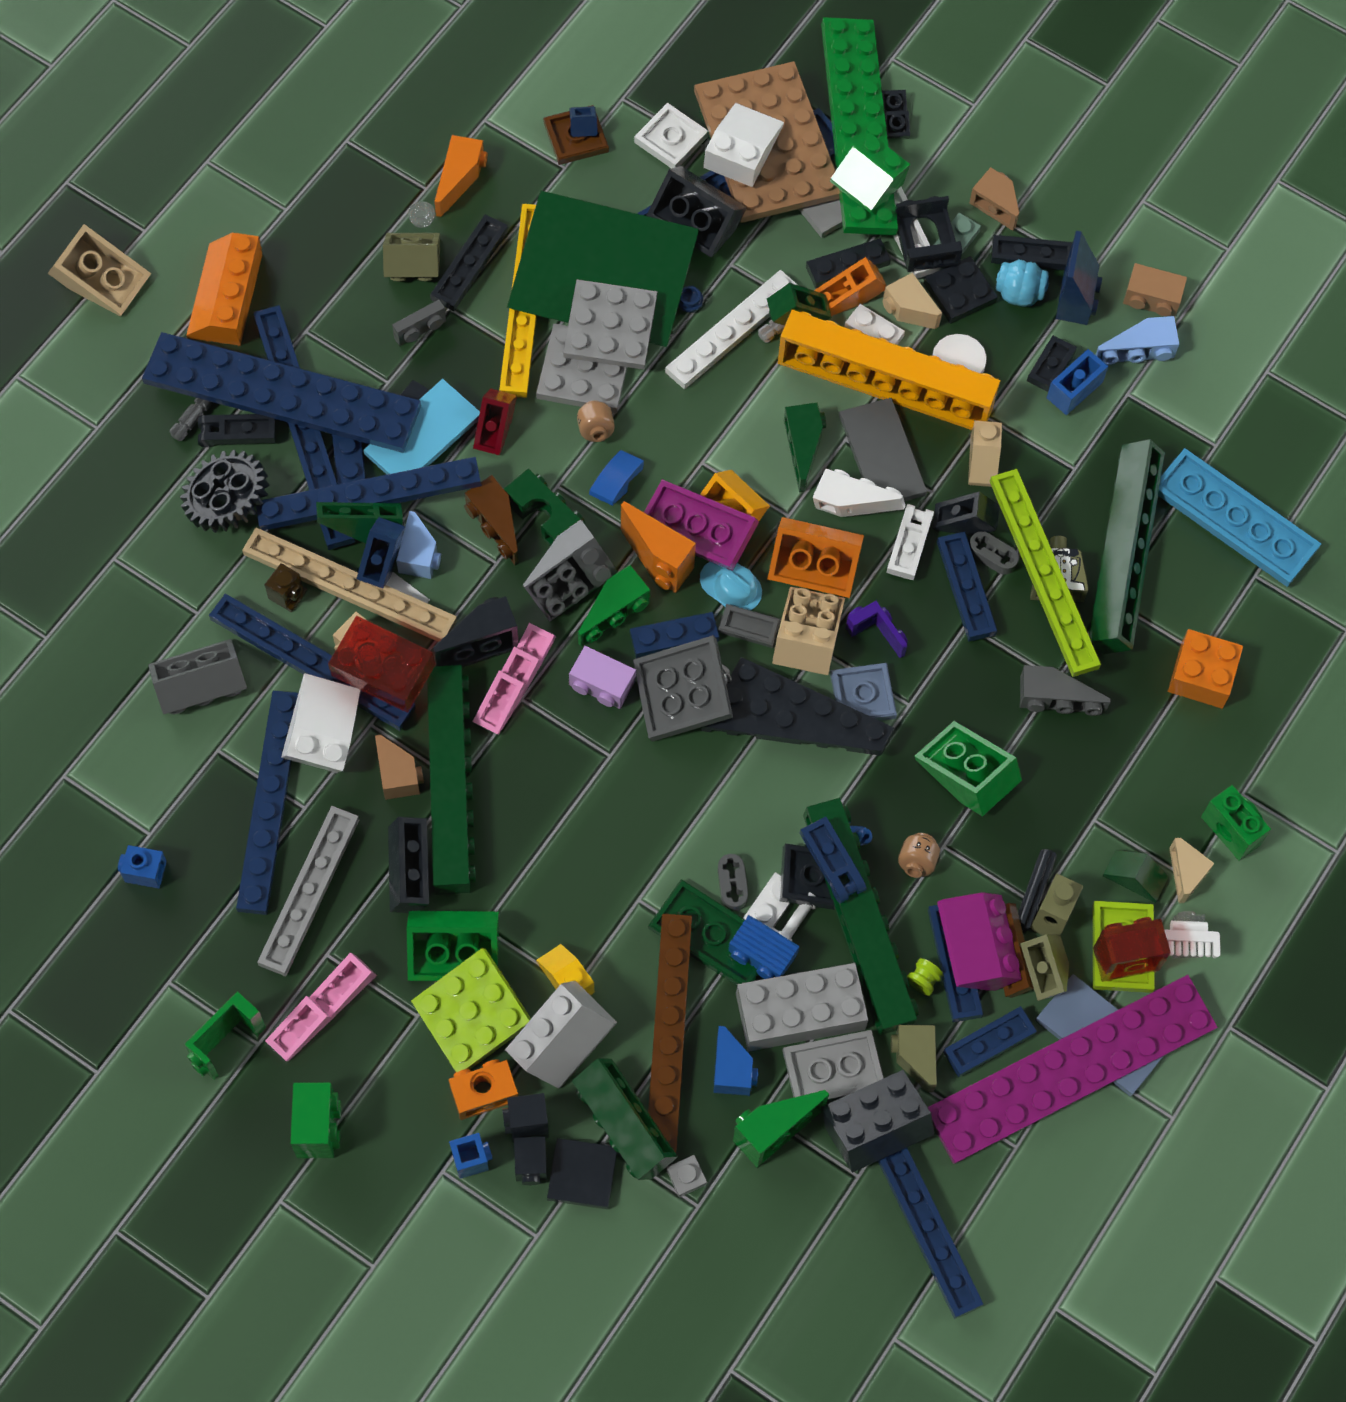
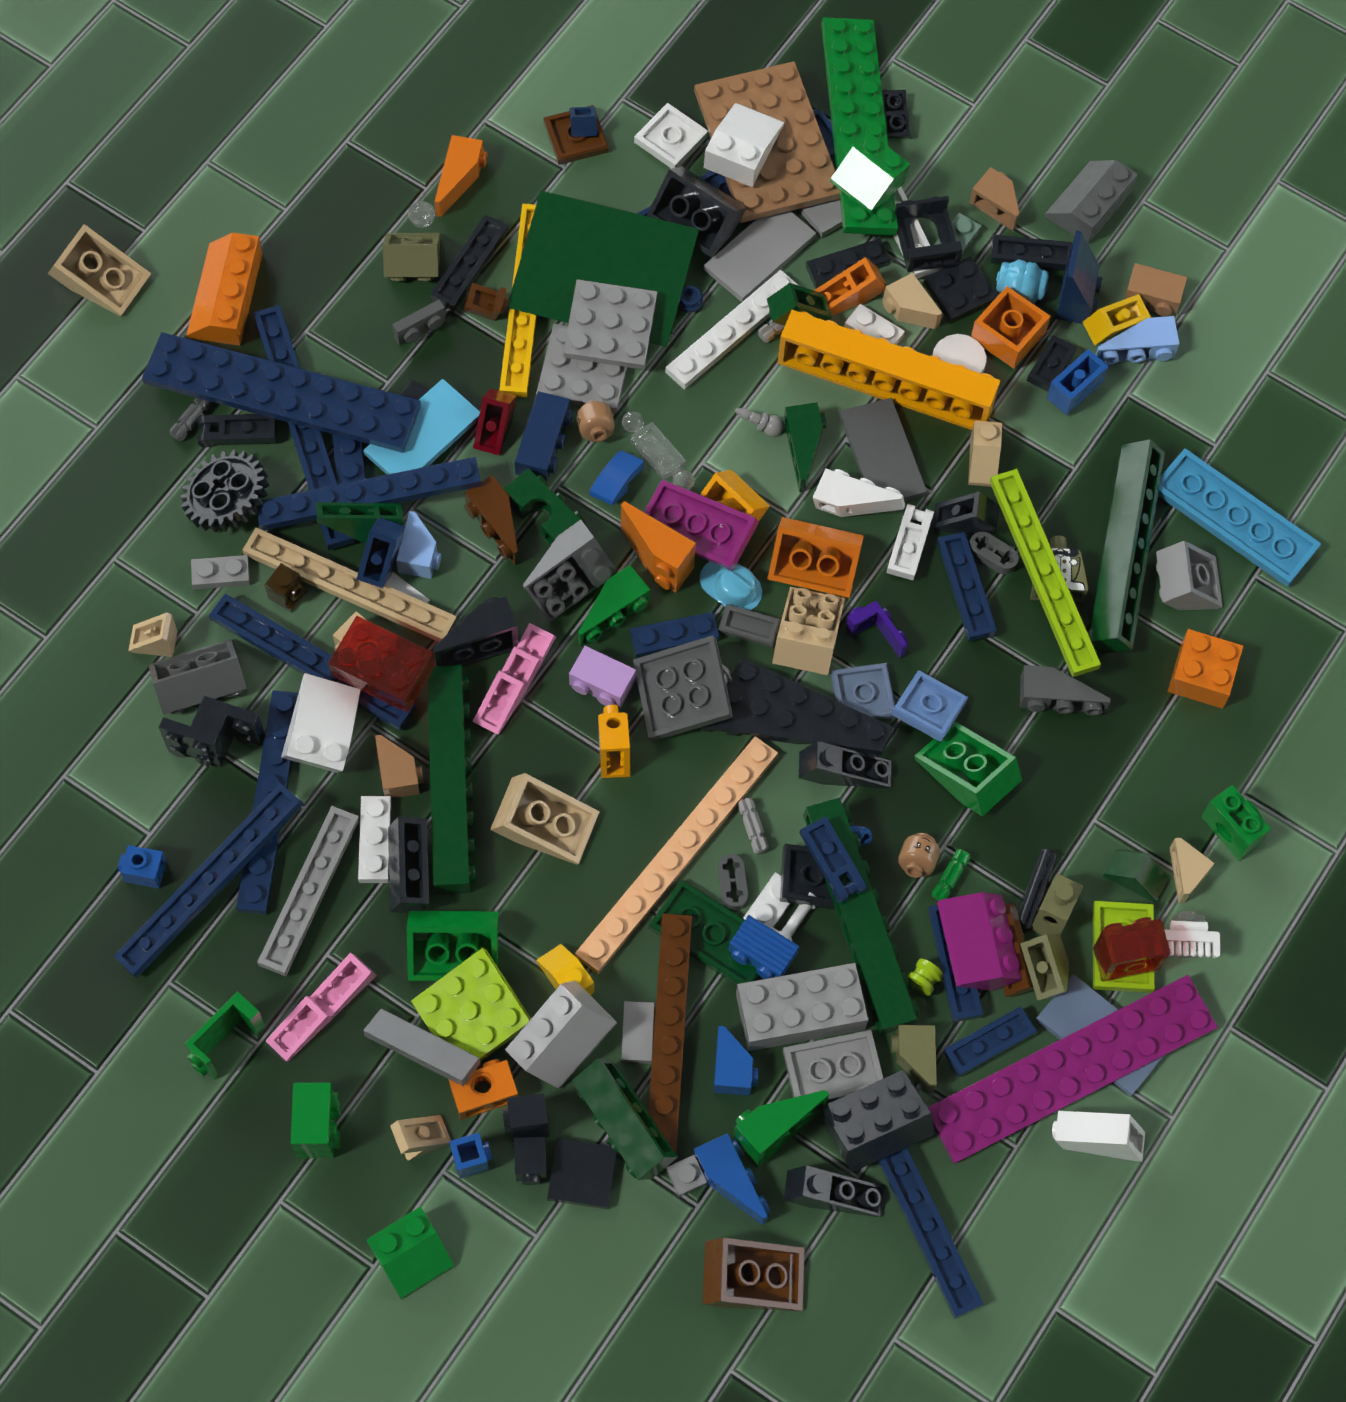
(154, 636): none -> tan slope
(208, 880): none -> dark blue plate
(212, 732): none -> black bracket
(220, 572): none -> light grey plate
(373, 844): none -> white plate
(410, 1252): none -> green slope
(420, 1135): none -> tan slope
(422, 1047): none -> tile
(486, 301): none -> reddish brown bracket
(544, 435): none -> dark blue brick
(544, 819): none -> tan slope
(614, 737): none -> light orange torso
(637, 1032): none -> light grey tile
(657, 450): none -> clear plate
(676, 855): none -> light nougat plate
(727, 1175): none -> blue slope
(753, 825): none -> light grey axle
(753, 1275): none -> reddish brown slope
(759, 253): none -> light grey tile
(771, 425): none -> light grey bar
(832, 1192): none -> black slope
(843, 767): none -> black slope
(929, 706): none -> medium blue tile
(951, 875): none -> green axle
(1010, 327): none -> orange brick
(1092, 197): none -> dark grey slope
(1100, 1134): none -> white slope
(1115, 319): none -> yellow slope
(1188, 577): none -> light grey slope

